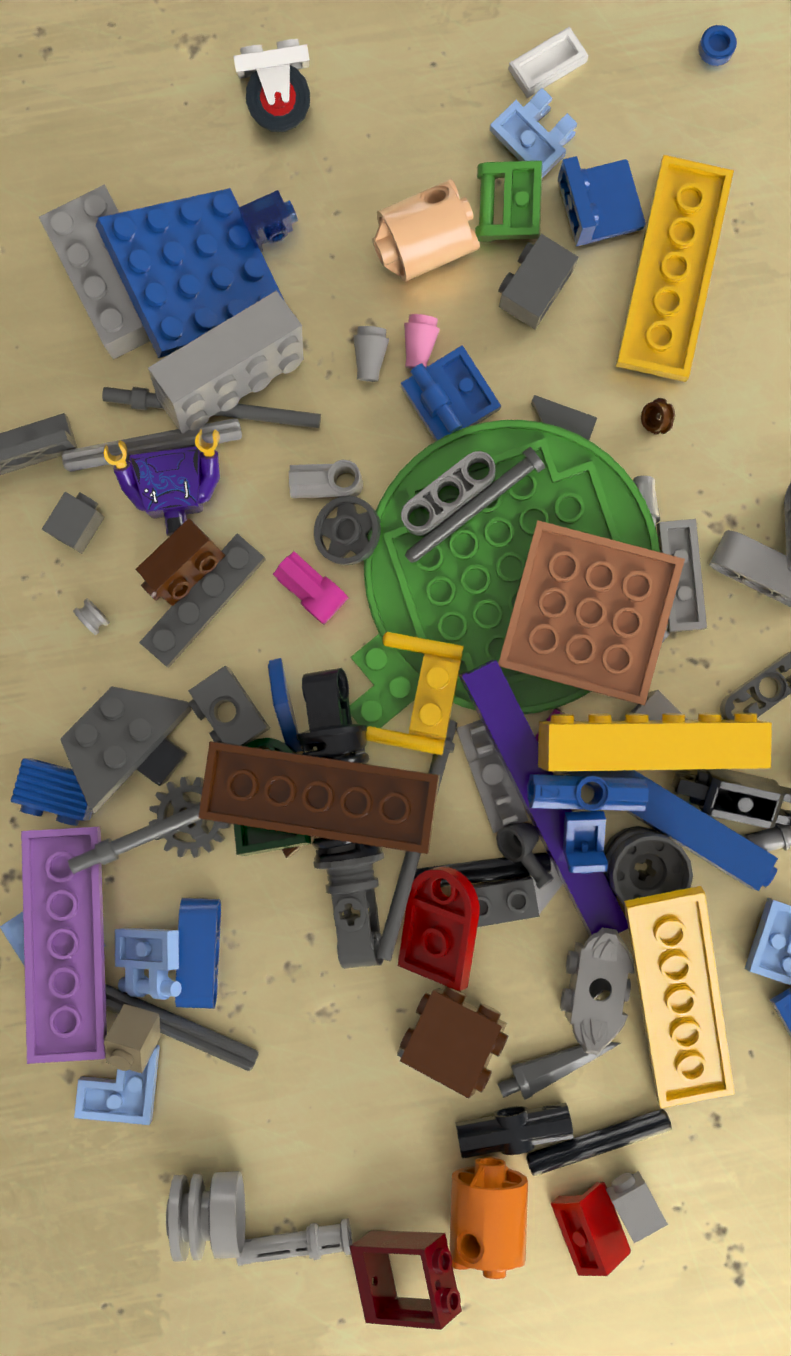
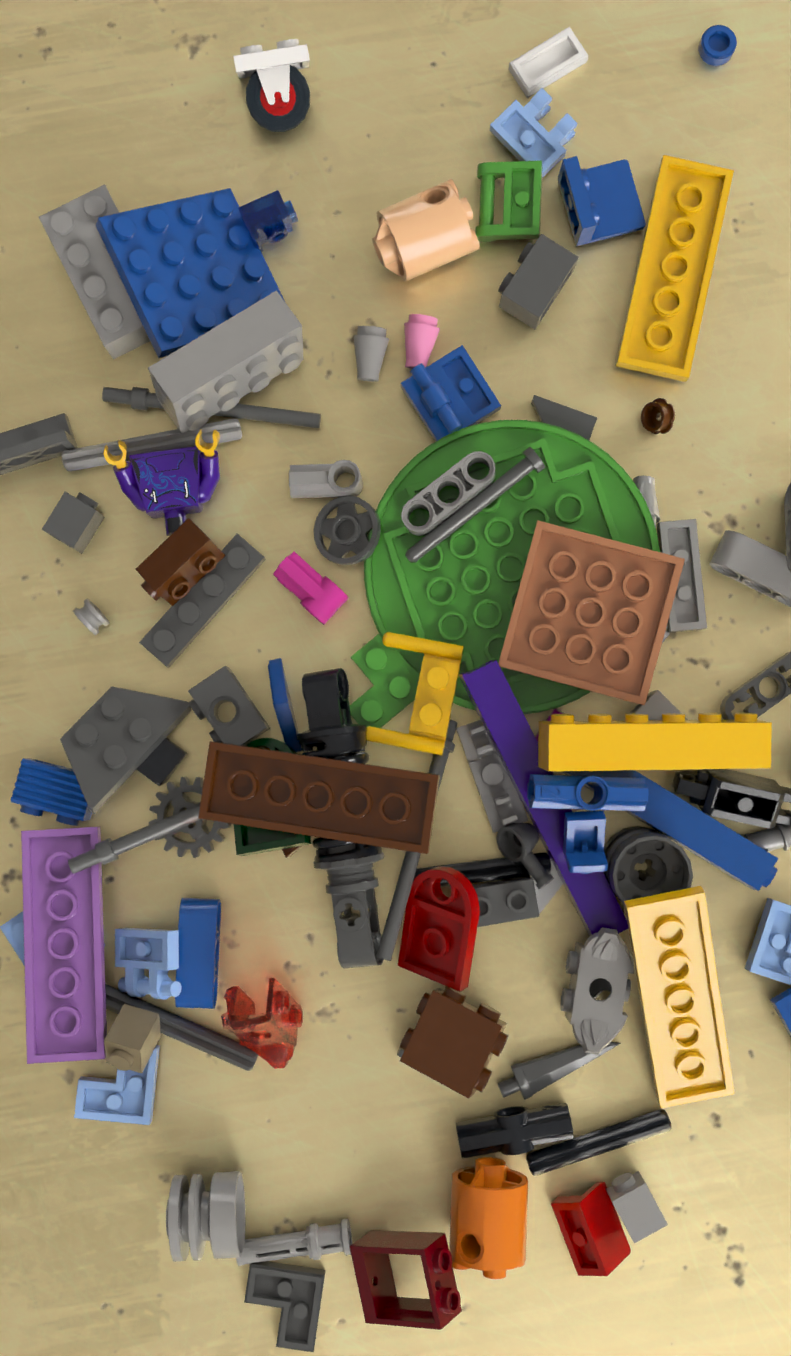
(280, 1022): none -> clear red piece
(296, 1292): none -> dark grey tile

